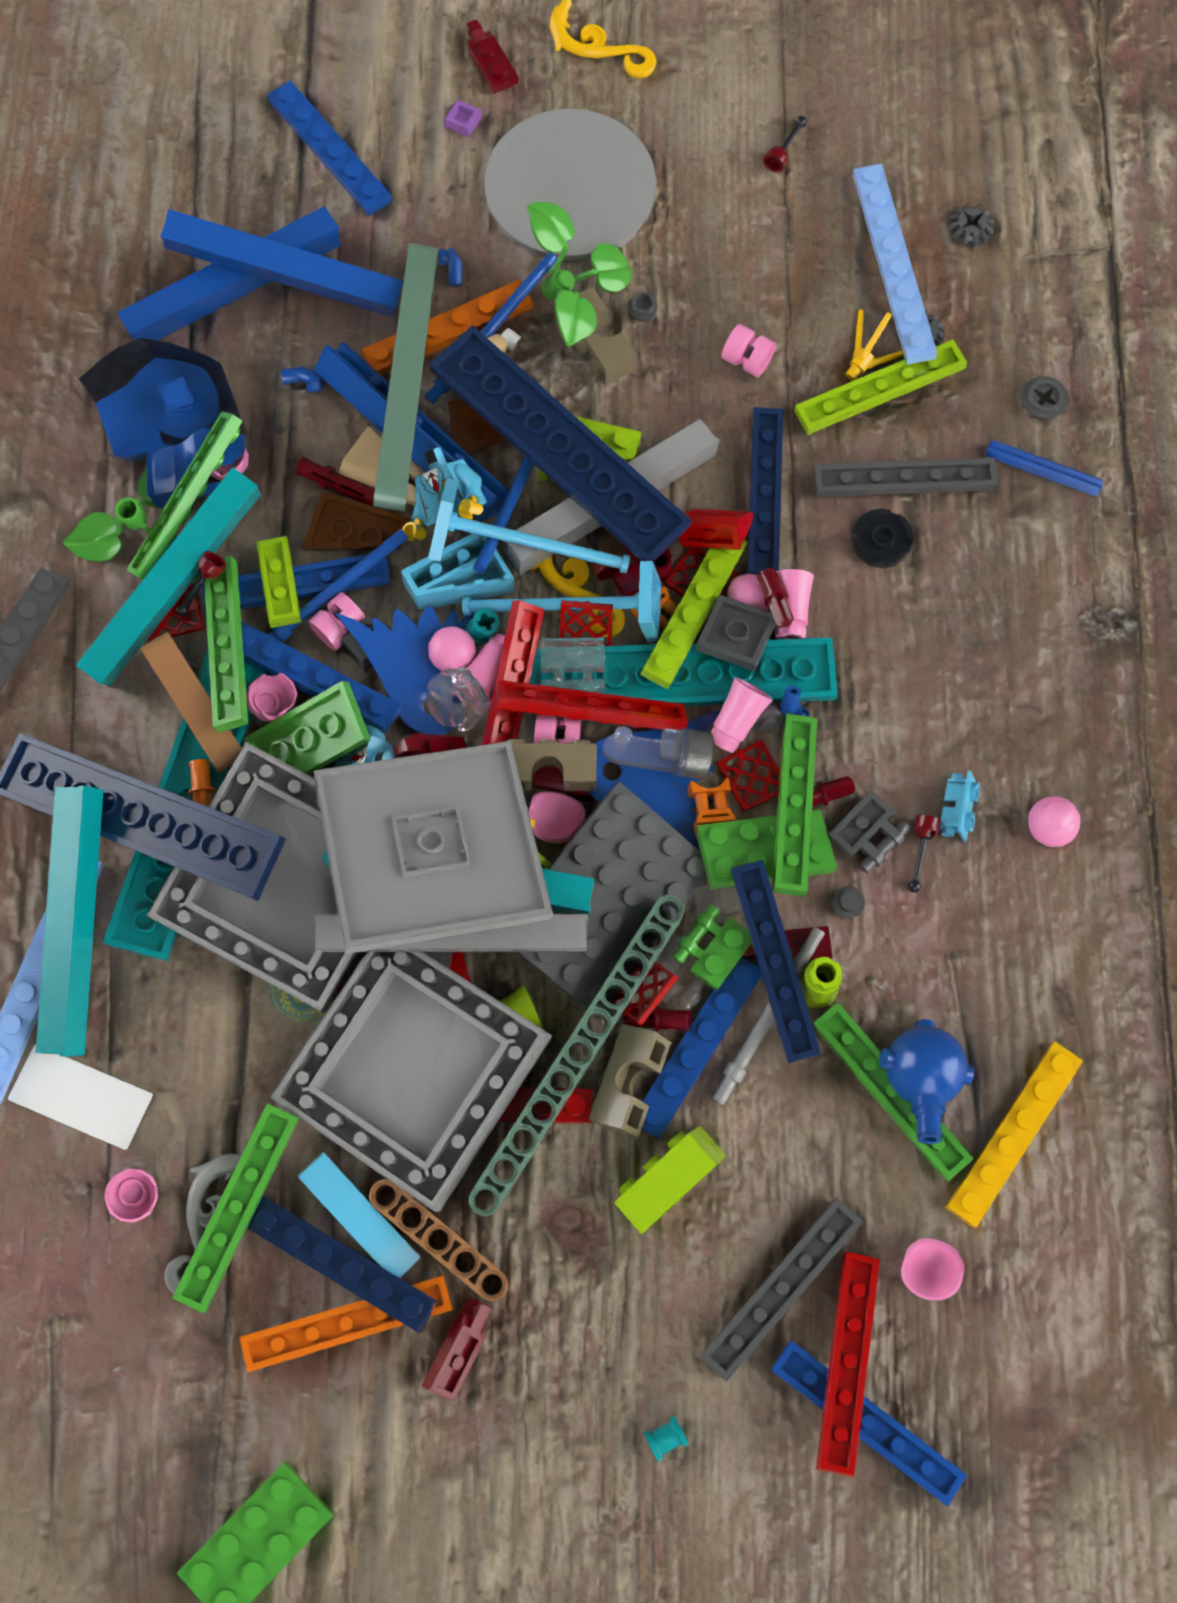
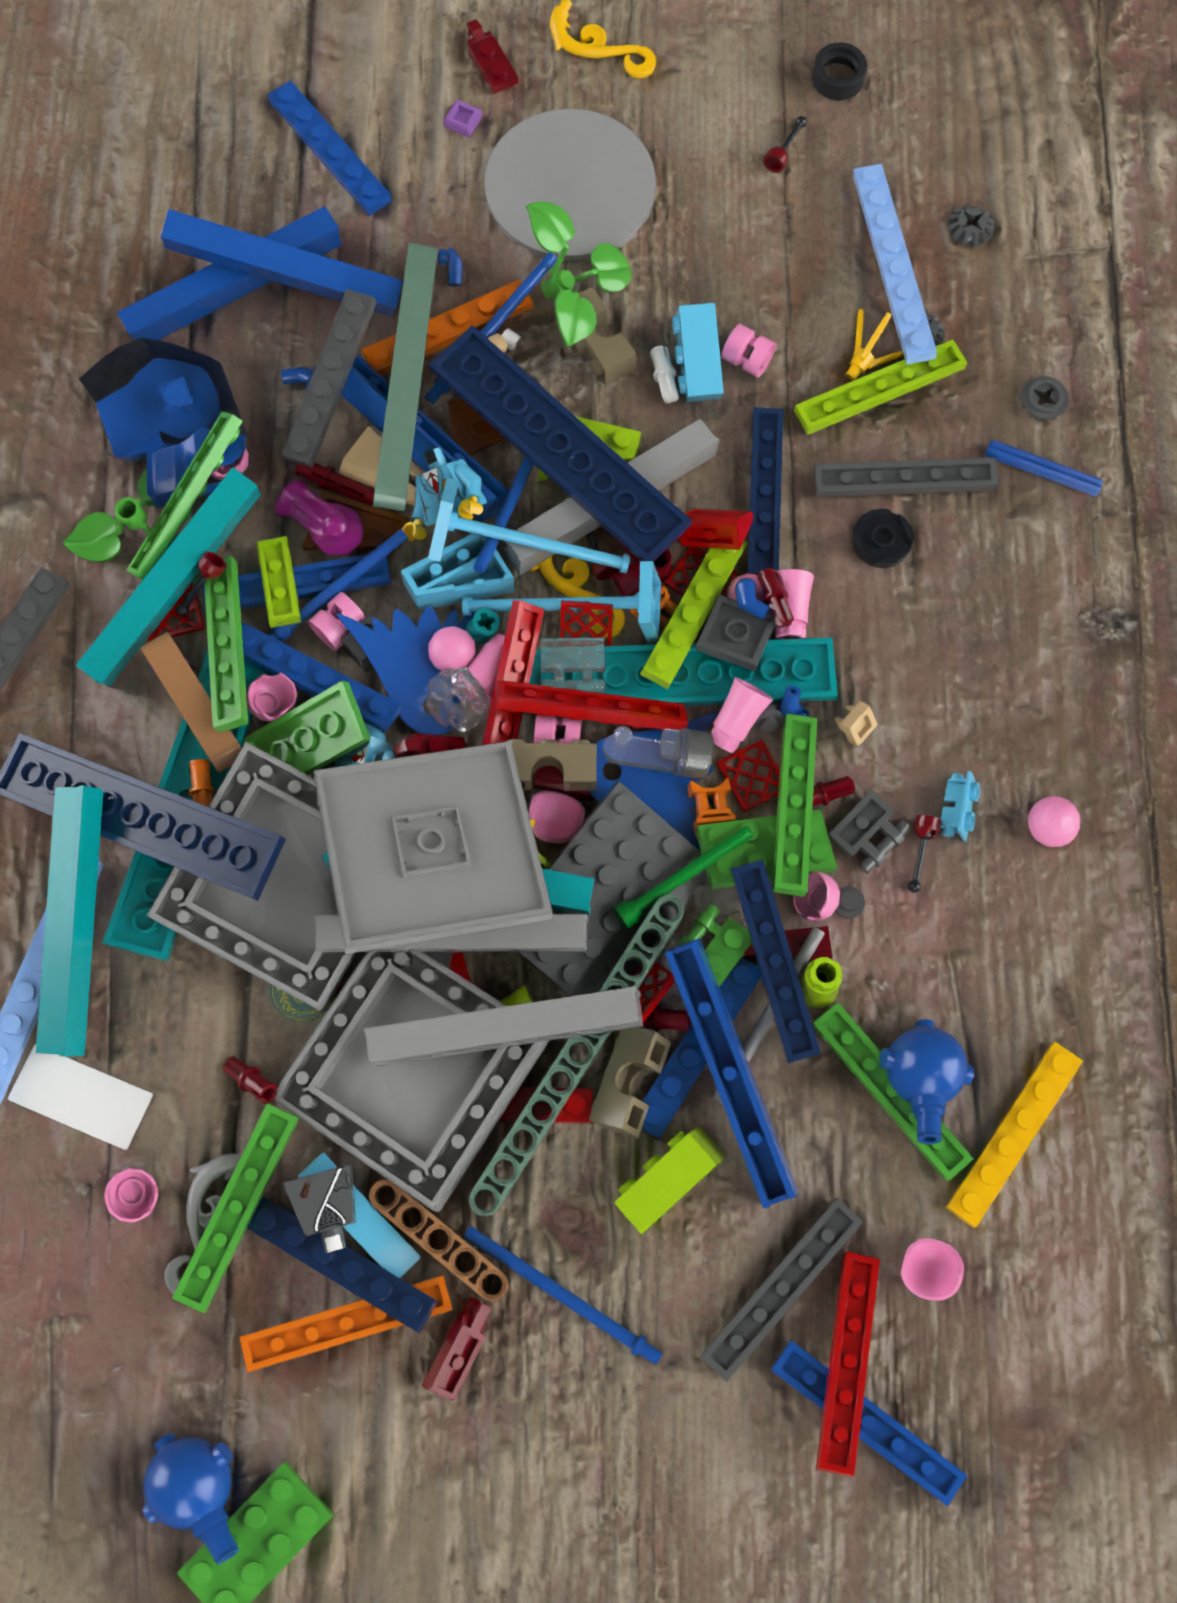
(189, 1488): none -> blue piece
(250, 1080): none -> dark red axle
(324, 1204): none -> dark grey torso
(329, 378): none -> dark grey plate
(331, 525): none -> magenta hair
(504, 1026): none -> light grey tile
(630, 911): none -> green piece
(636, 1343): none -> blue bar
(642, 306): dark grey plate -> none
(664, 373): none -> white axle
(665, 1438): teal bush -> none
(698, 352): none -> medium azure wedge
(731, 1073): none -> blue tile
(747, 599): none -> blue arm
(820, 899): none -> bright pink hair
(844, 54): none -> black tyre
(857, 723): none -> tan tile

